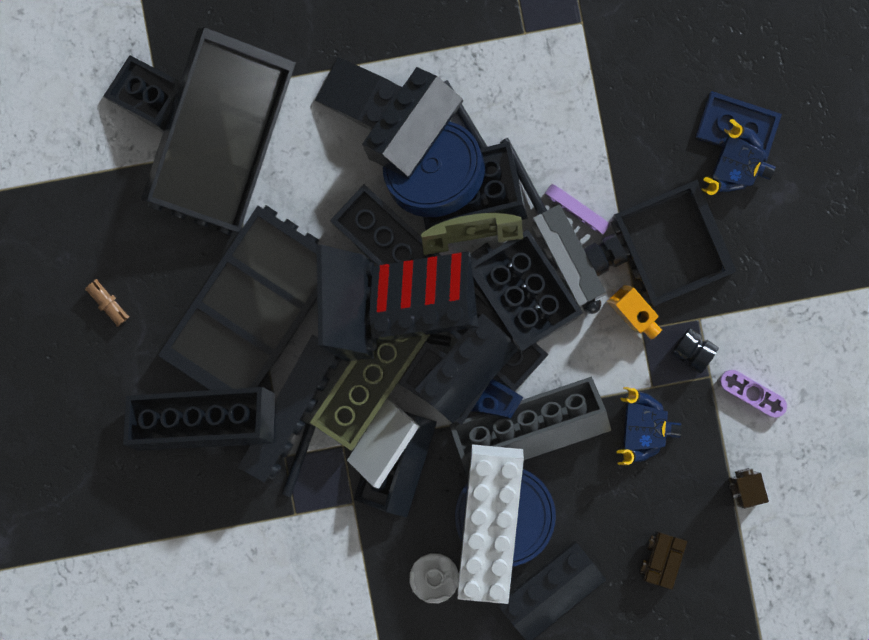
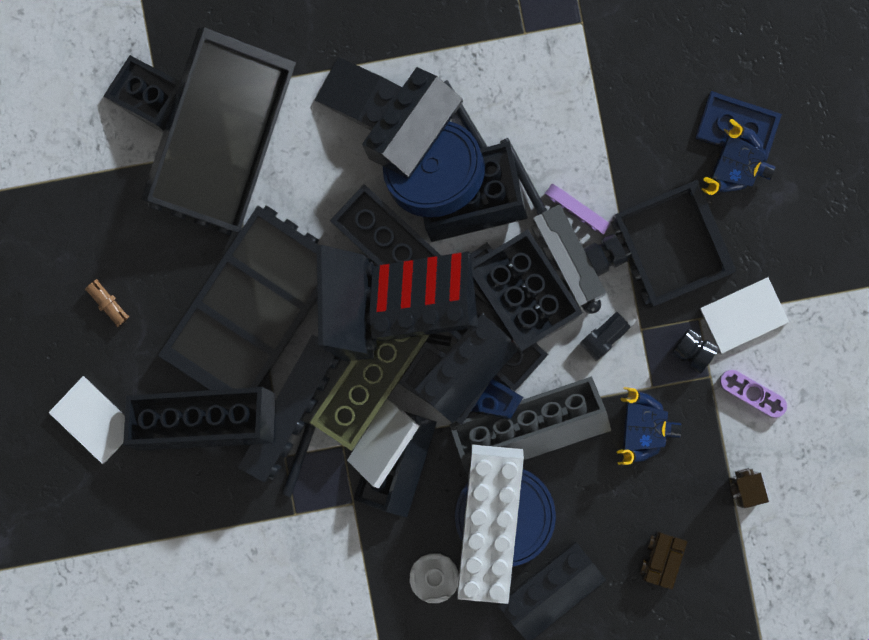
(91, 419): none -> white tile
(471, 227): olive slope -> none
(601, 339): none -> black piece
(628, 304): light orange torso -> none
(744, 315): none -> white tile

